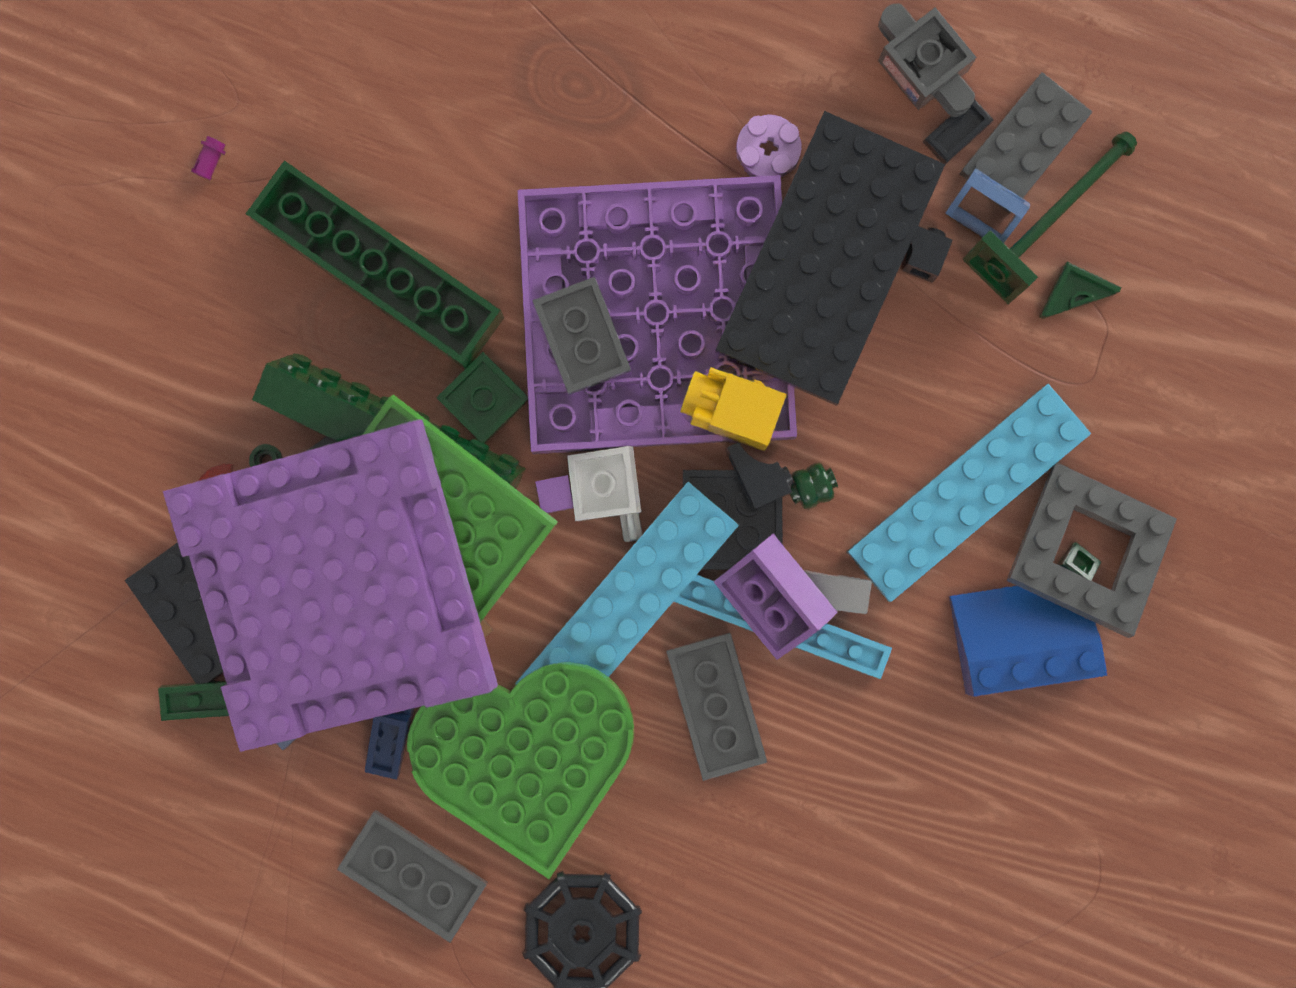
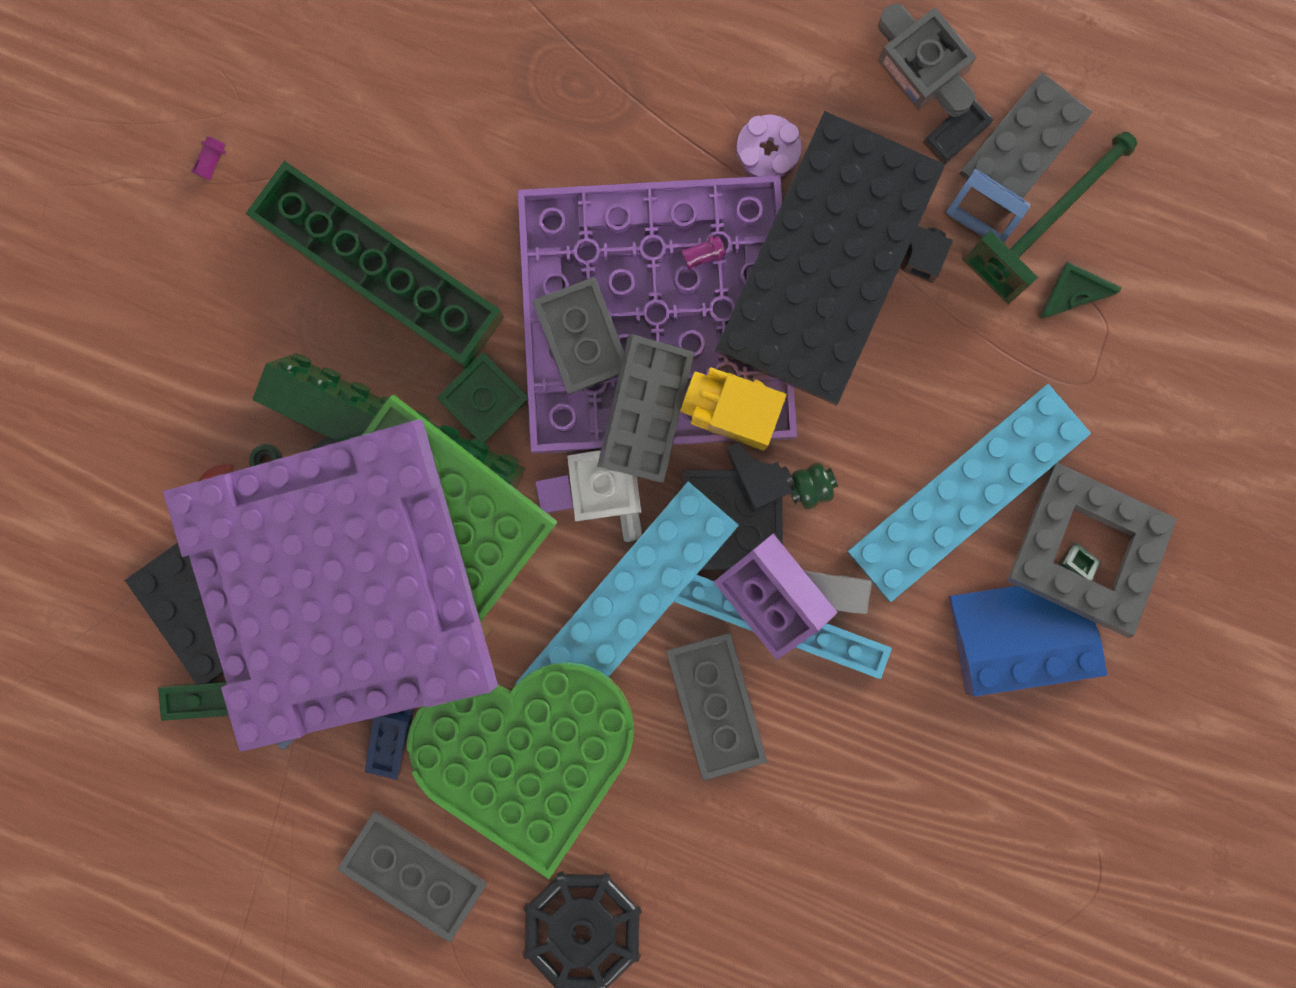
(645, 408): none -> dark grey plate
(704, 252): none -> magenta pin

